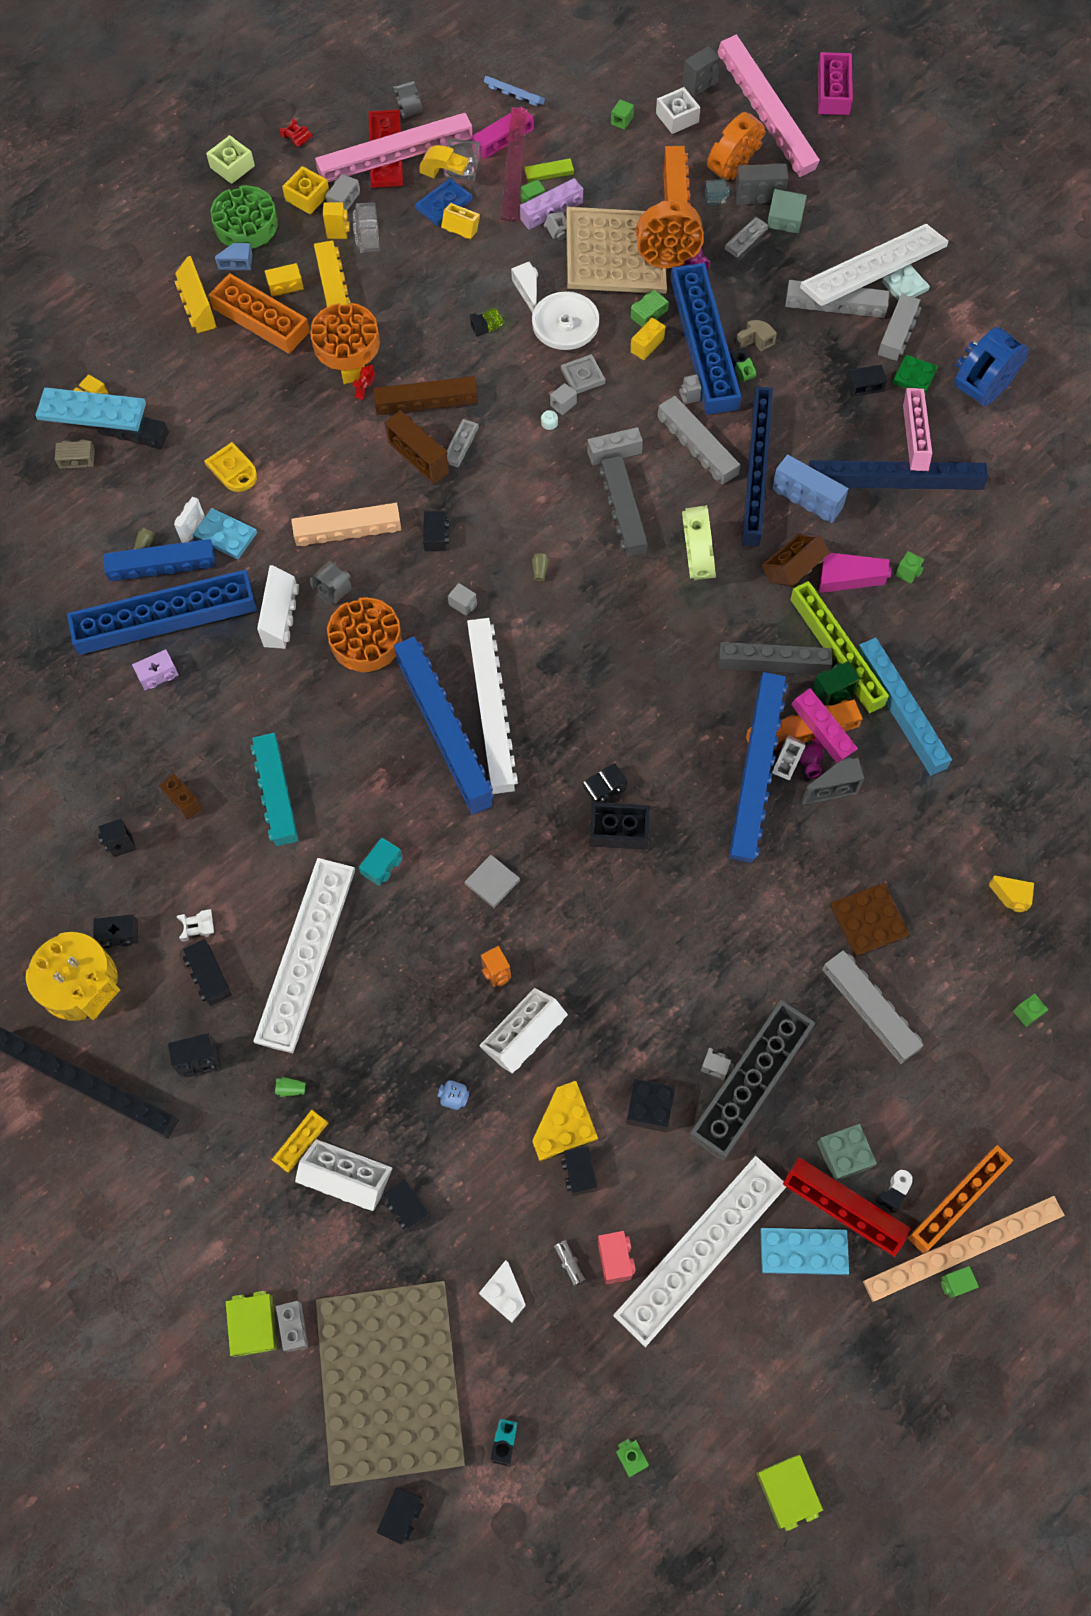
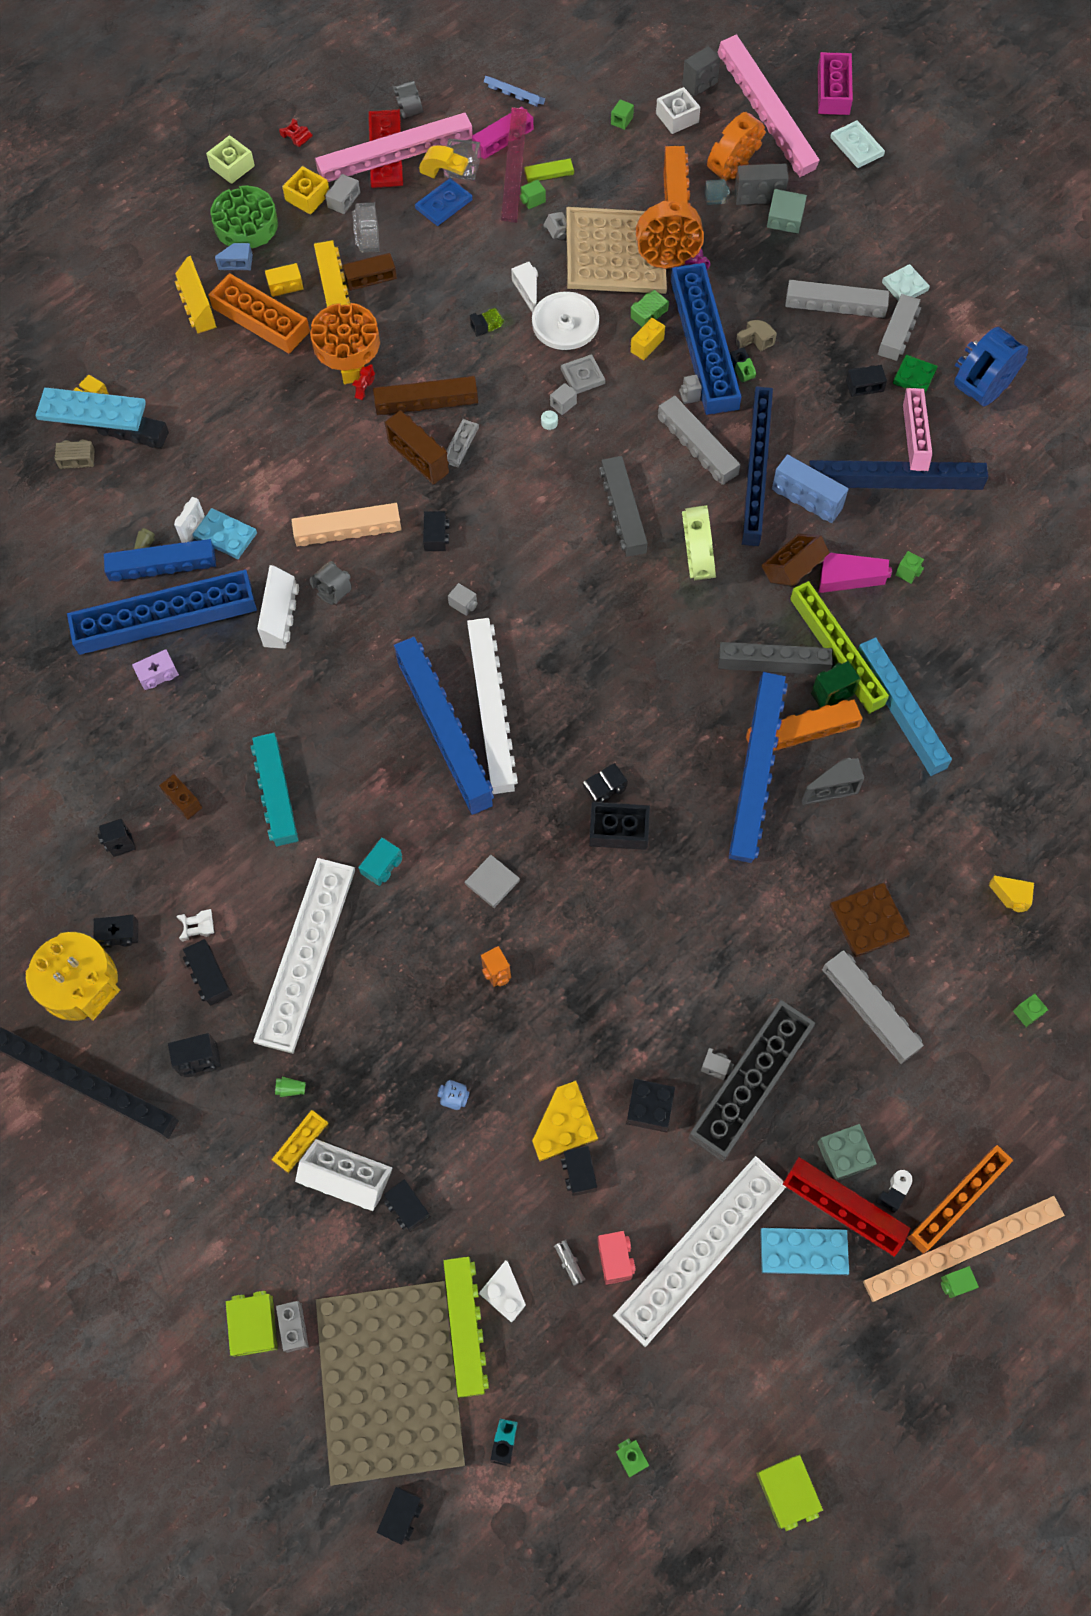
(231, 467): yellow tile -> none
(335, 220): yellow brick -> none
(364, 634): orange brick -> none
(369, 271): none -> reddish brown brick
(460, 221): yellow brick -> none
(464, 1327): none -> lime brick
(524, 1030): white slope -> none
(540, 564): olive cone -> none
(553, 201): lavender brick -> none
(621, 443): light grey brick -> none
(746, 237): light grey tile -> none
(788, 757): light grey brick -> none
(811, 759): magenta animal -> none
(823, 726): dark pink brick -> none
(857, 144): none -> light aqua plate
(873, 264): white plate -> none

